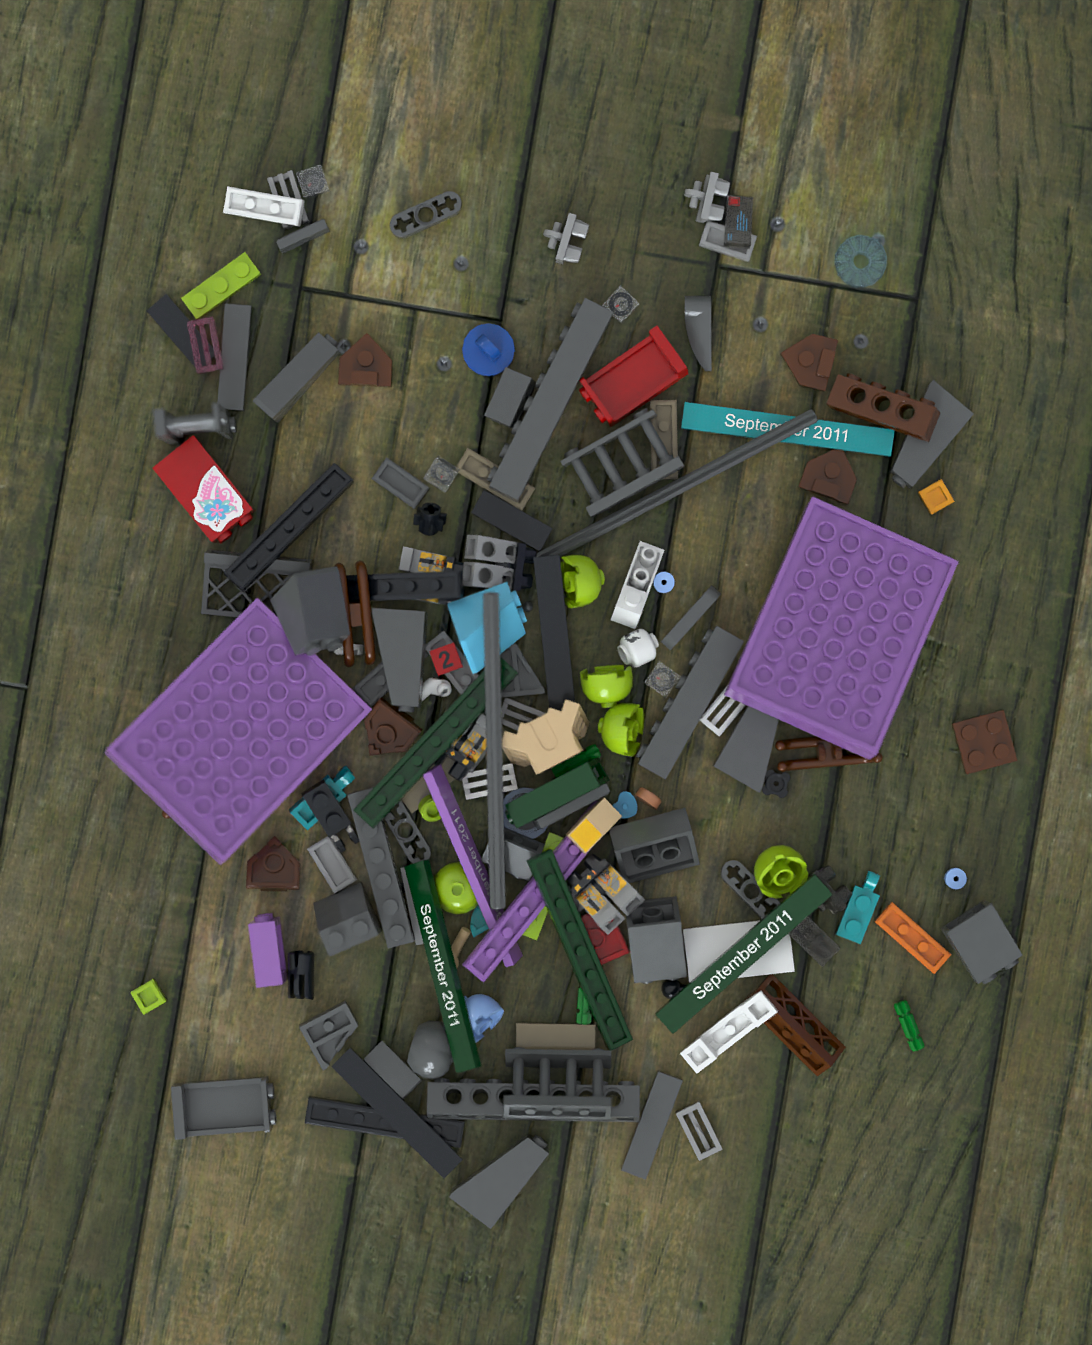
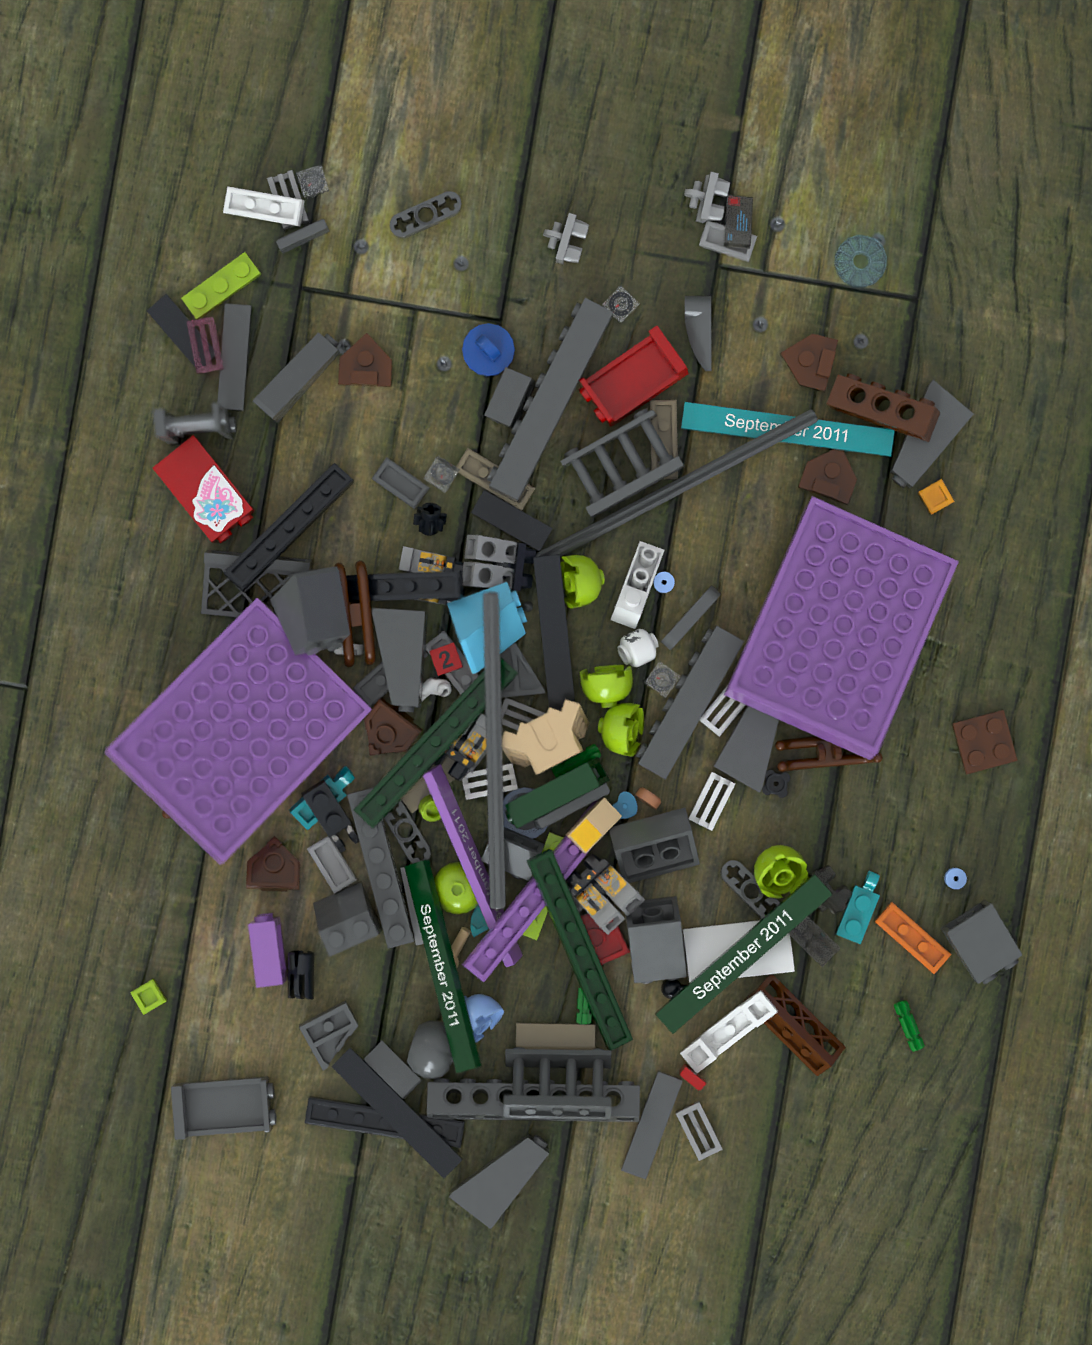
(691, 1077): none -> red tile
(701, 821): none -> white tile

